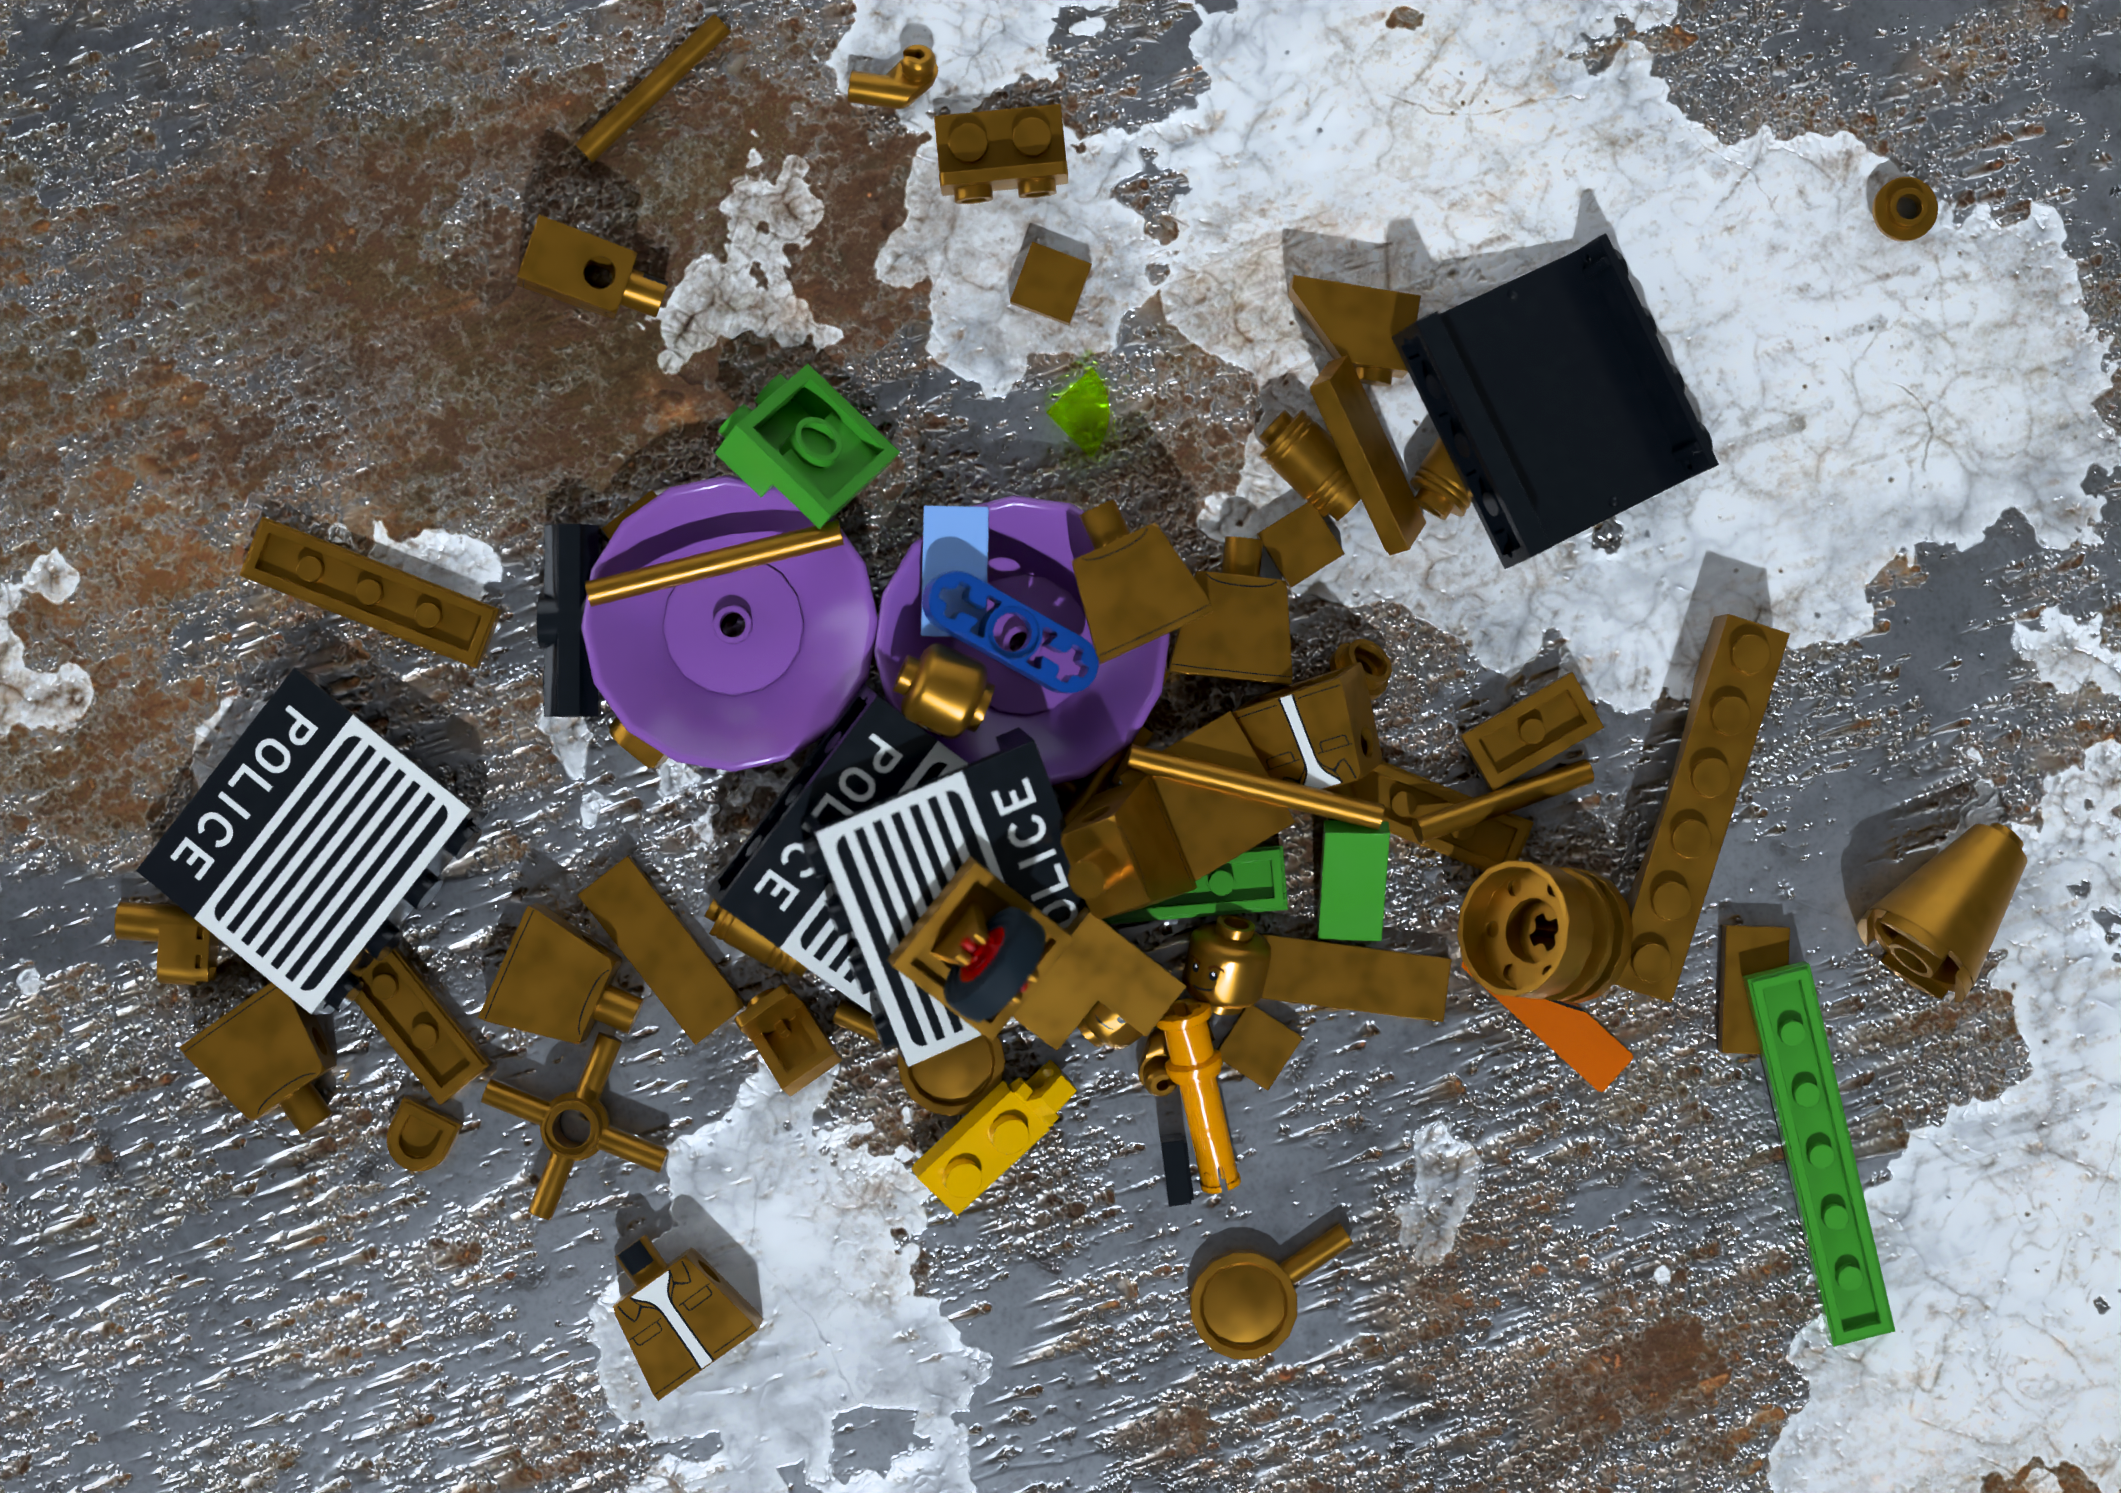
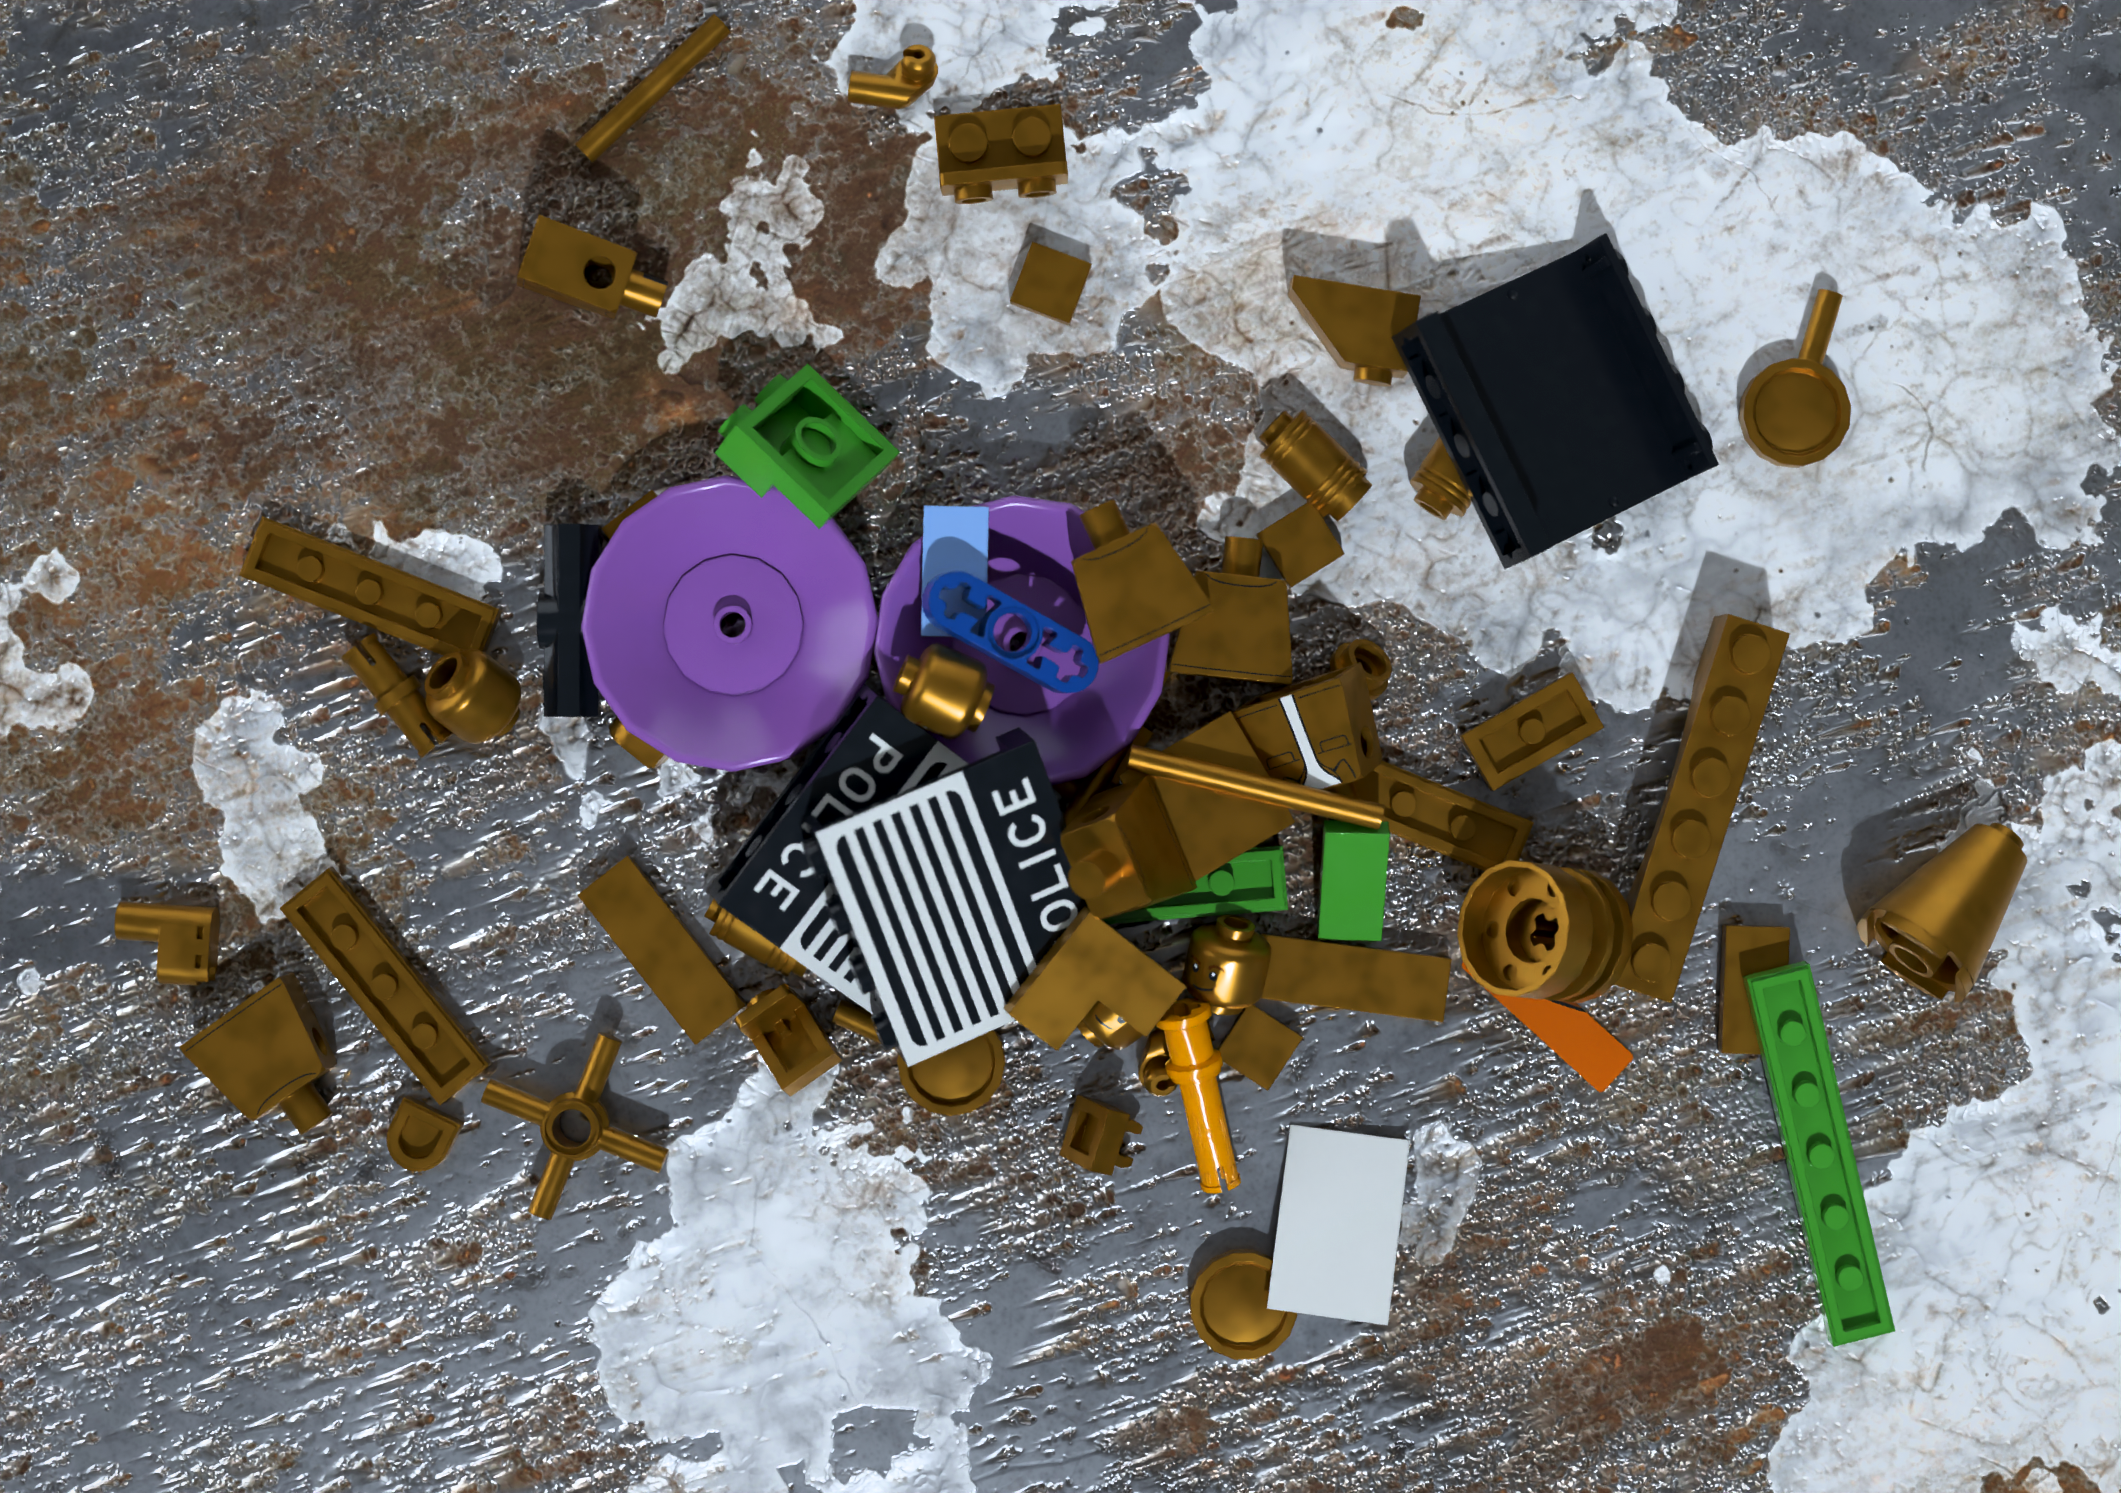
(311, 845): panel -> none
(396, 694): none -> pearl gold pin
(472, 695): none -> pearl gold head
(558, 982): pearl gold torso -> none
(678, 1314): pearl gold torso -> none
(713, 563): pearl gold bar -> none
(980, 949): pearl gold plate -> none
(993, 1136): yellow hinge -> none
(1083, 413): clear neon green tile -> none
(1097, 1135): none -> pearl gold tile
(1176, 1169): black tile -> none
(1338, 1224): none -> white sticker
(1367, 455): pearl gold tile -> none
(1502, 801): pearl gold bar -> none
(1797, 406): none -> pearl gold piece
(1886, 214): pearl gold plate -> none

